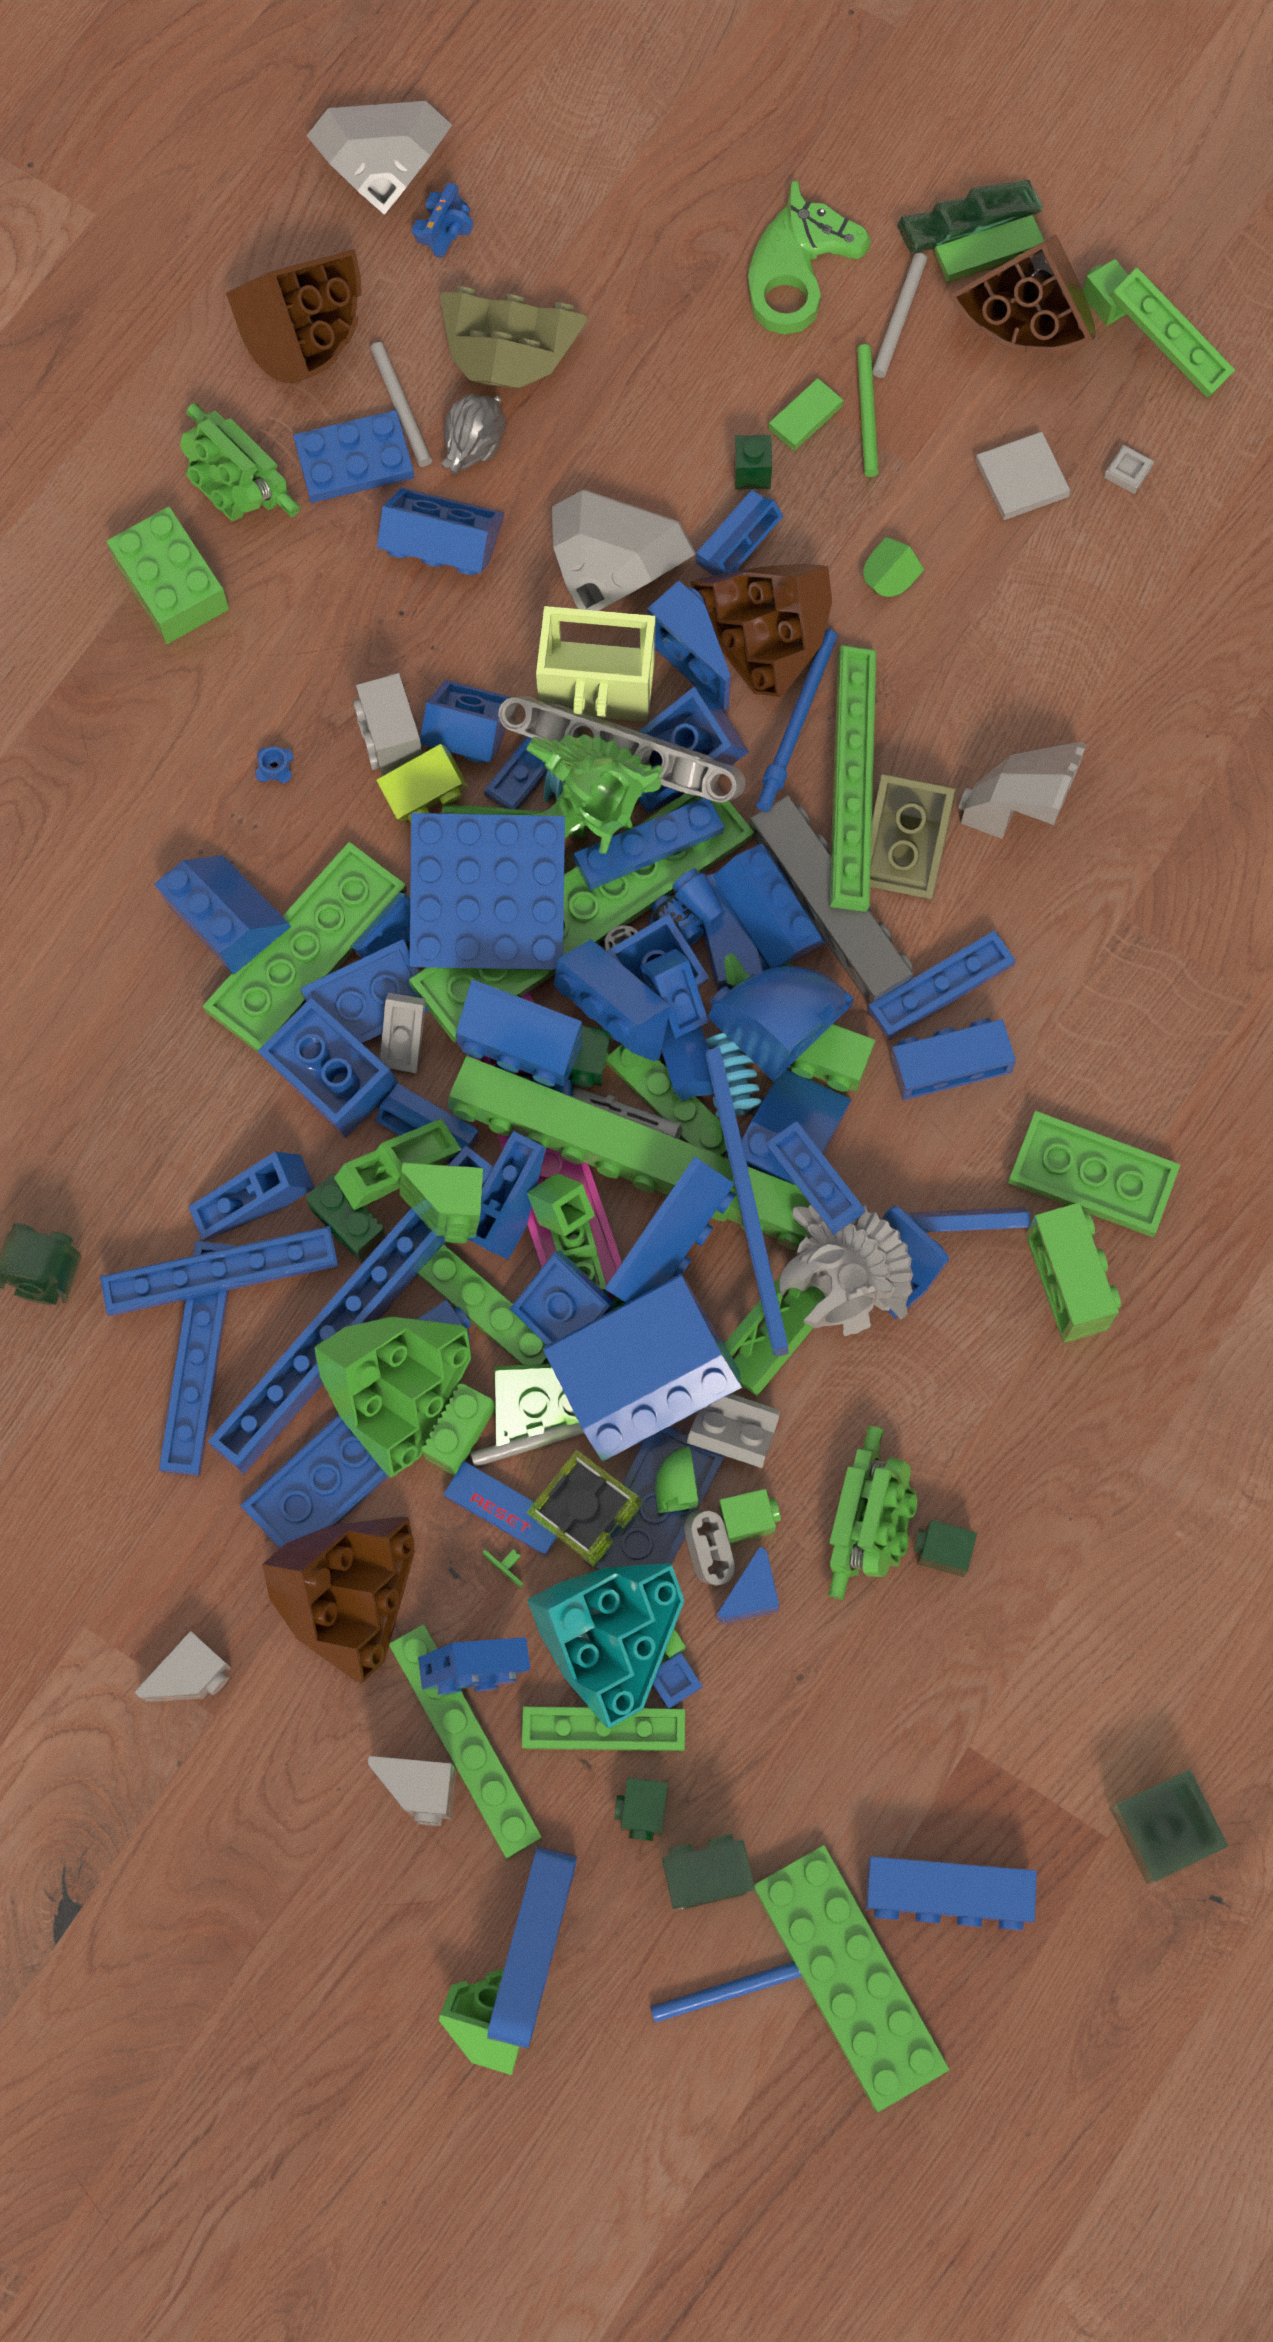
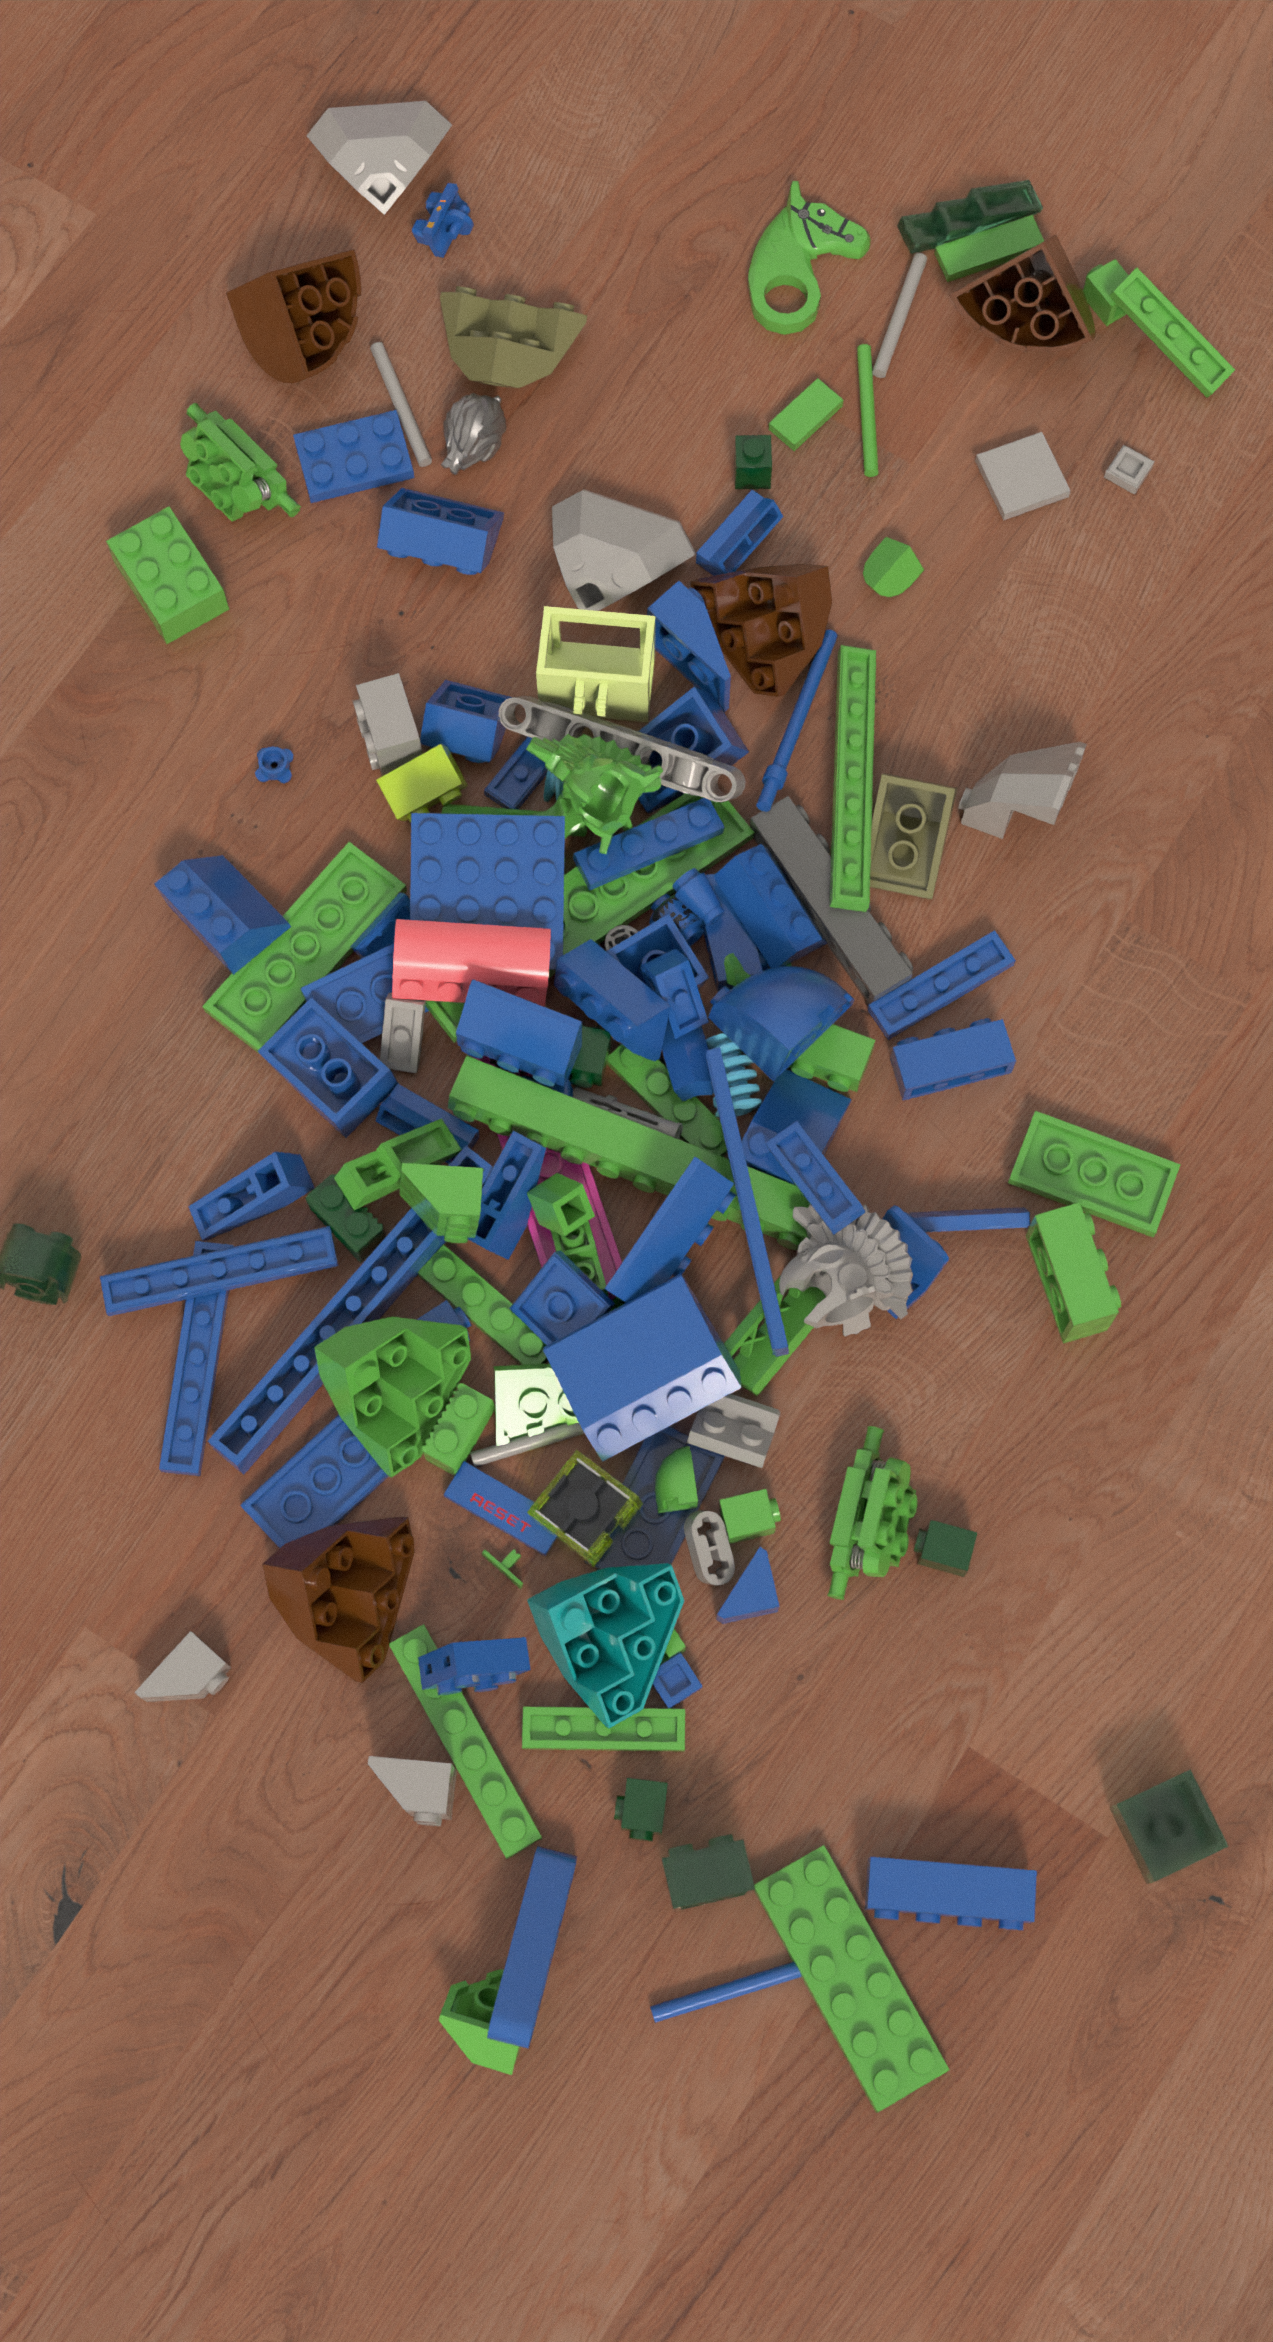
(443, 957): none -> coral brick

